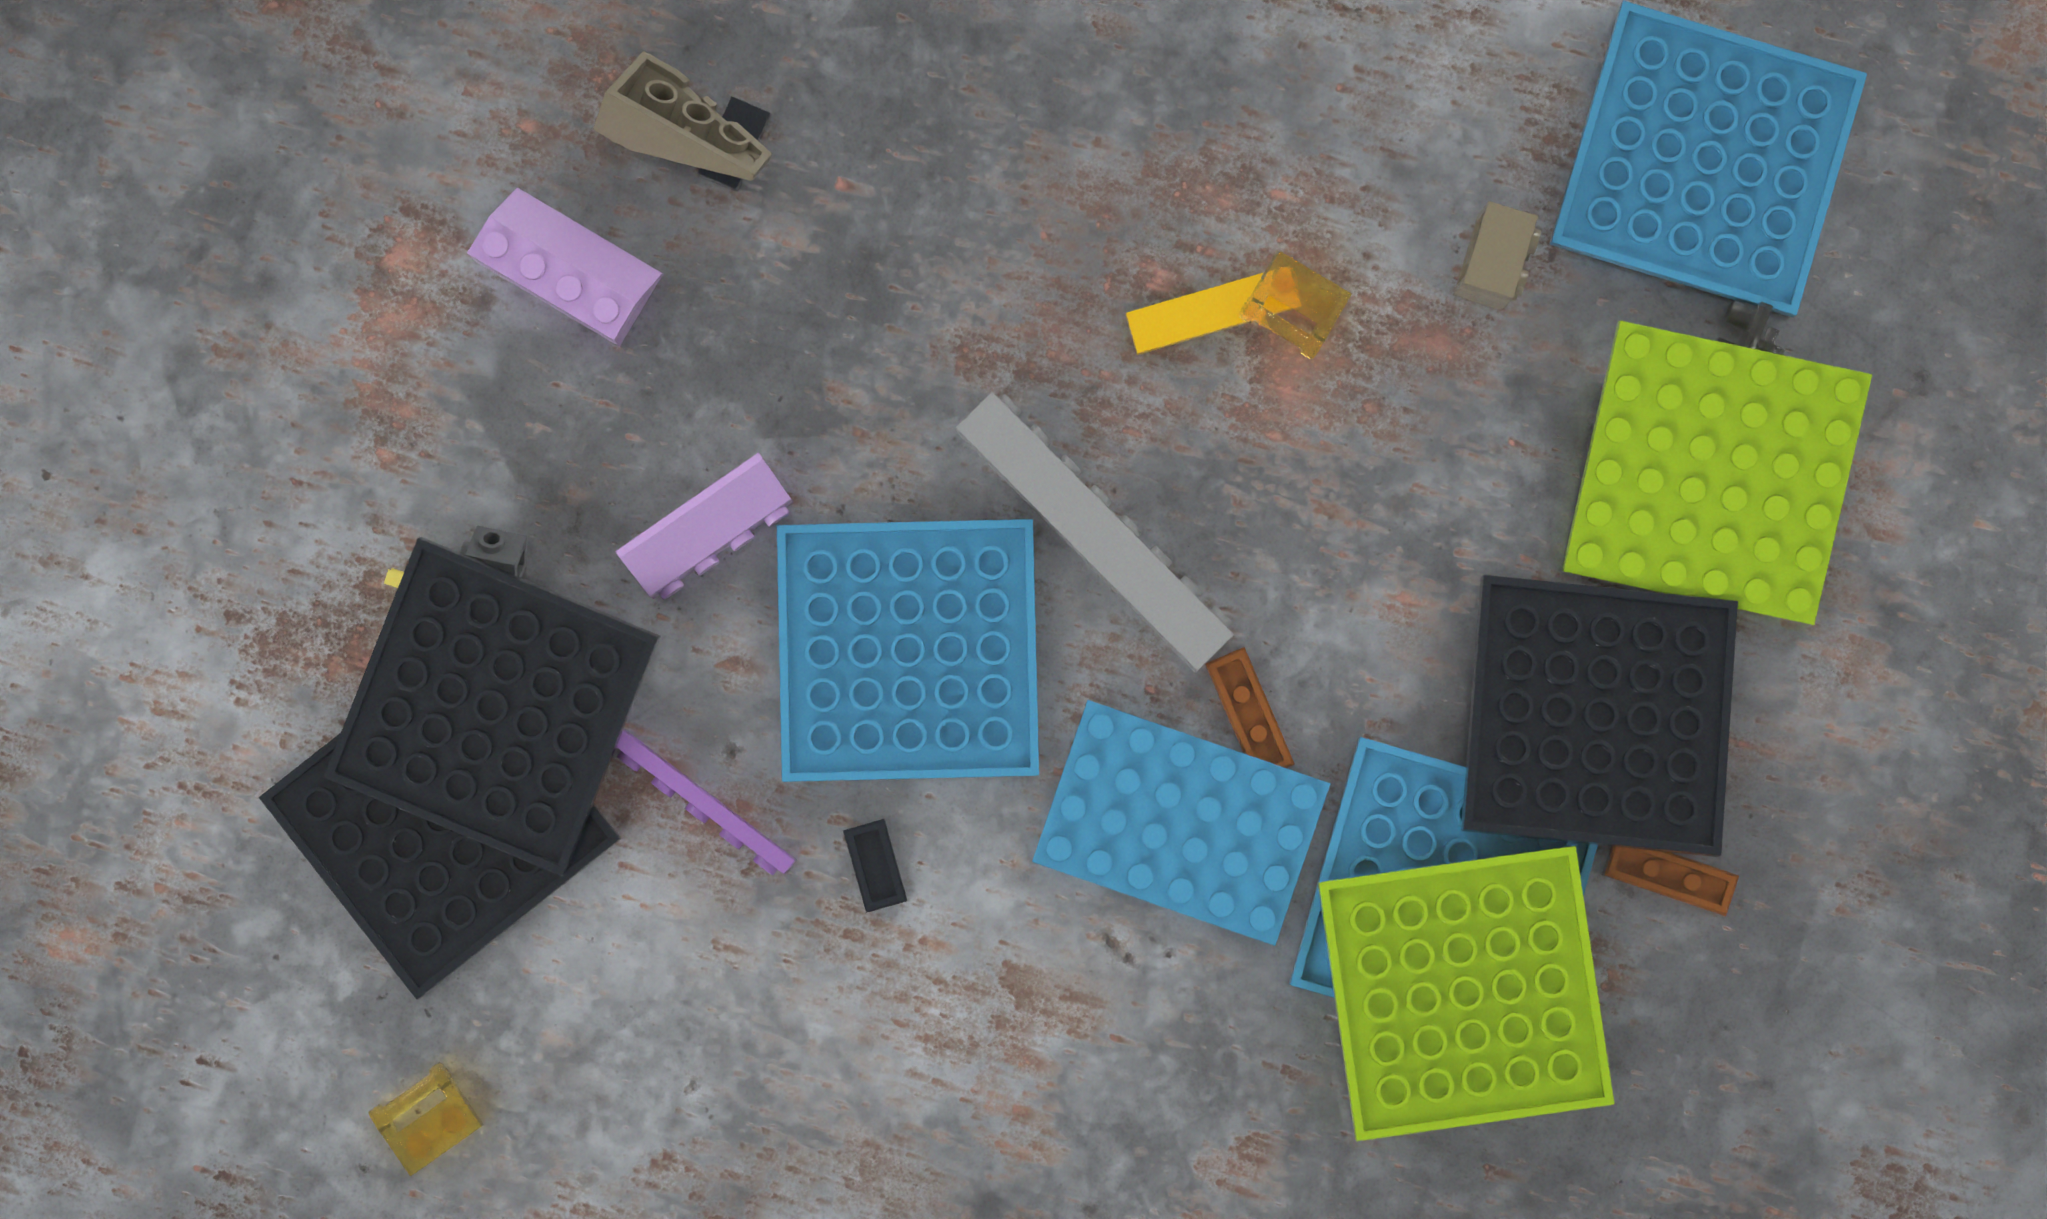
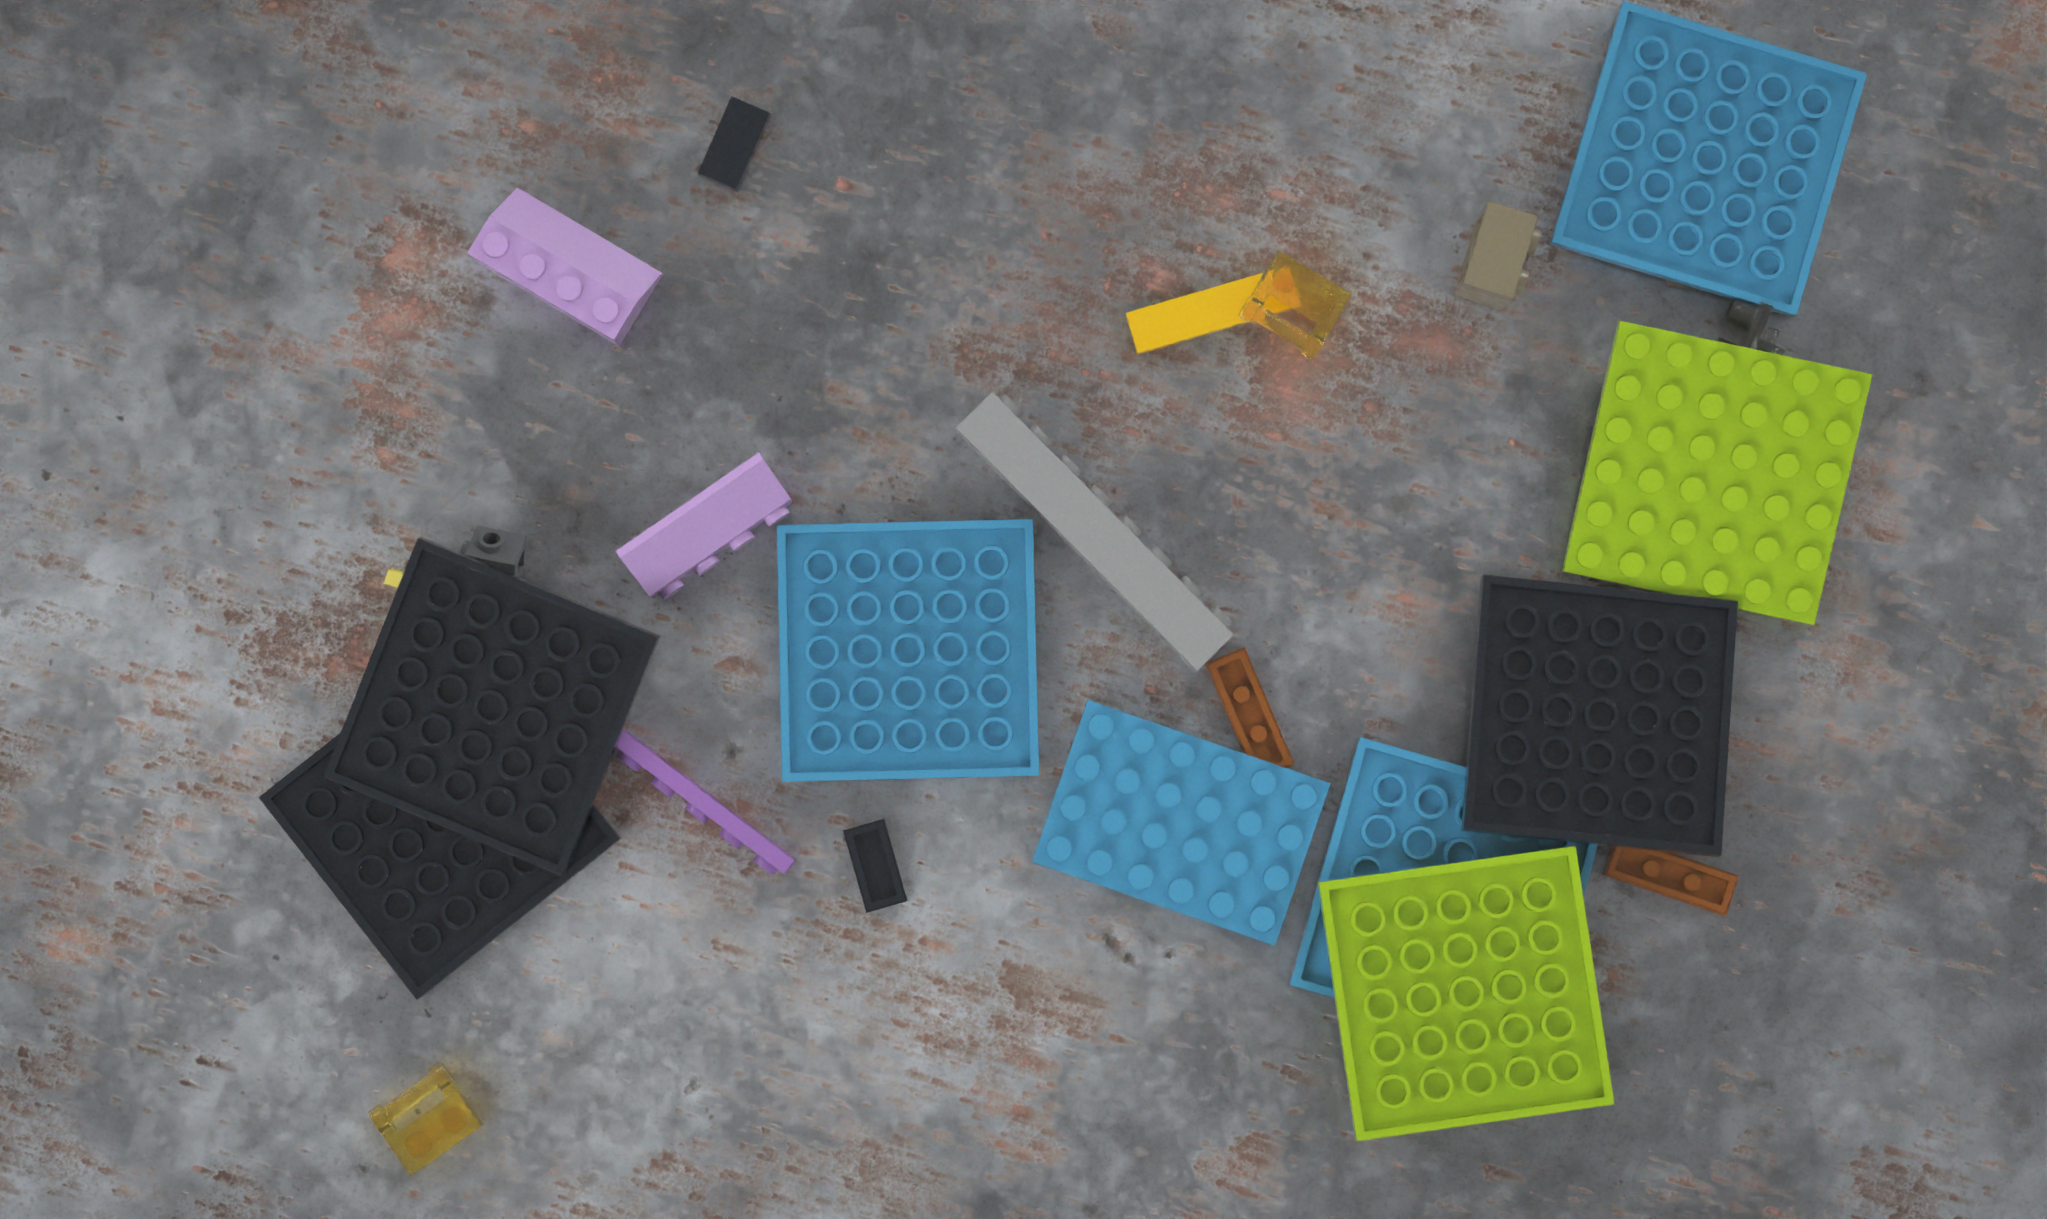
(662, 117): dark tan wedge -> none

